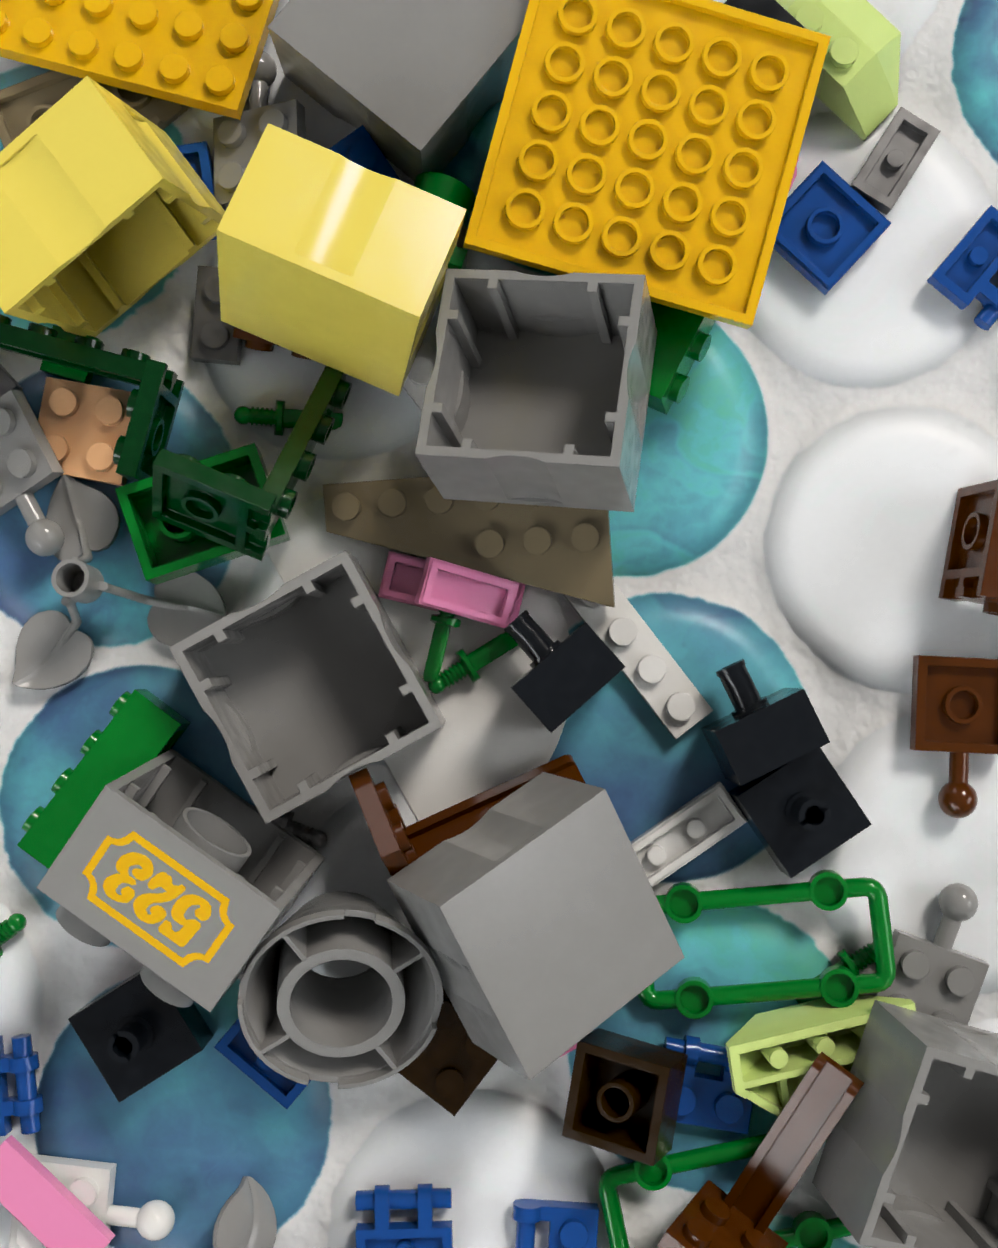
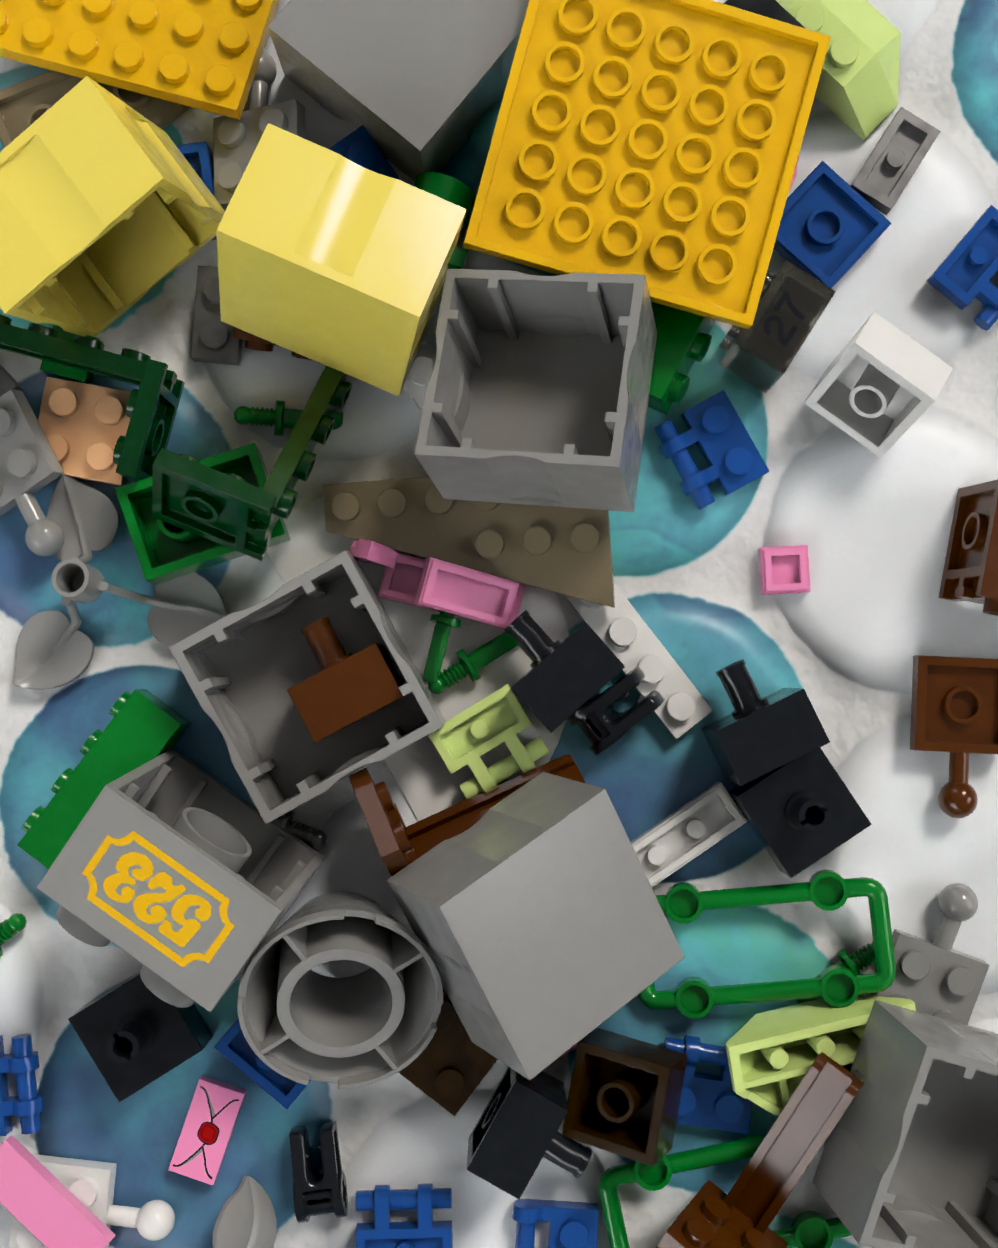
(207, 1129): none -> bright pink tile
(316, 1192): none -> black piece
(345, 685): none -> reddish brown brick
(373, 553): none -> bright pink tile
(481, 729): none -> yellowish green plate
(522, 1129): none -> black brick
(604, 724): none -> black piece
(722, 441): none -> blue plate
(784, 318): none -> clear smoke brick
(784, 570): none -> bright pink tile
(879, 385): none -> white brick

